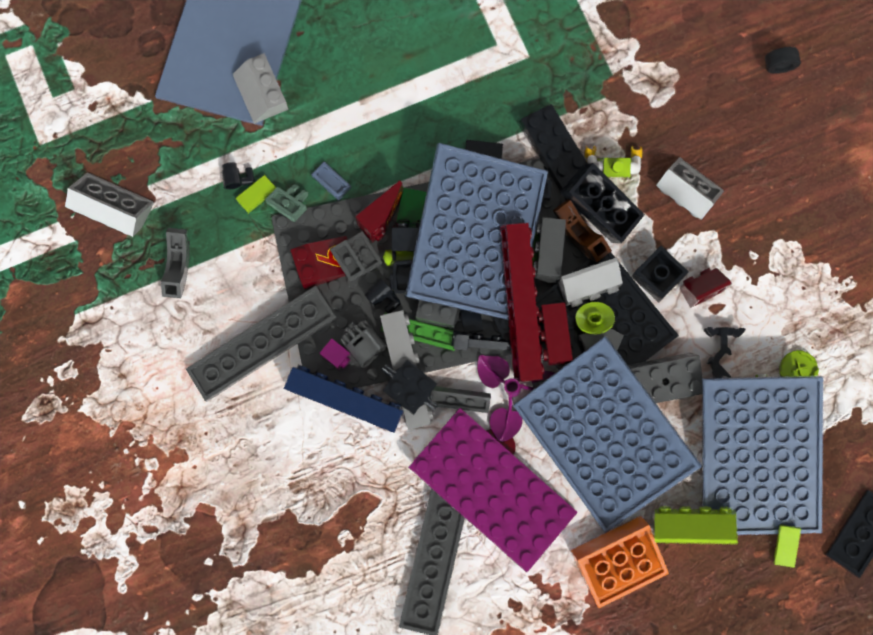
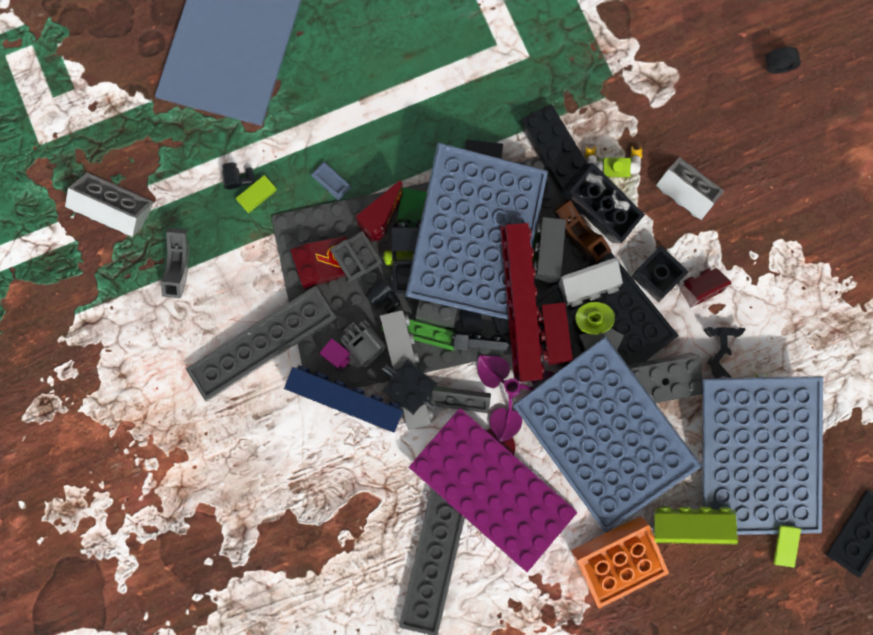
(259, 89): light grey slope -> none
(286, 203): sand green hinge -> none
(798, 364): lime tile -> none

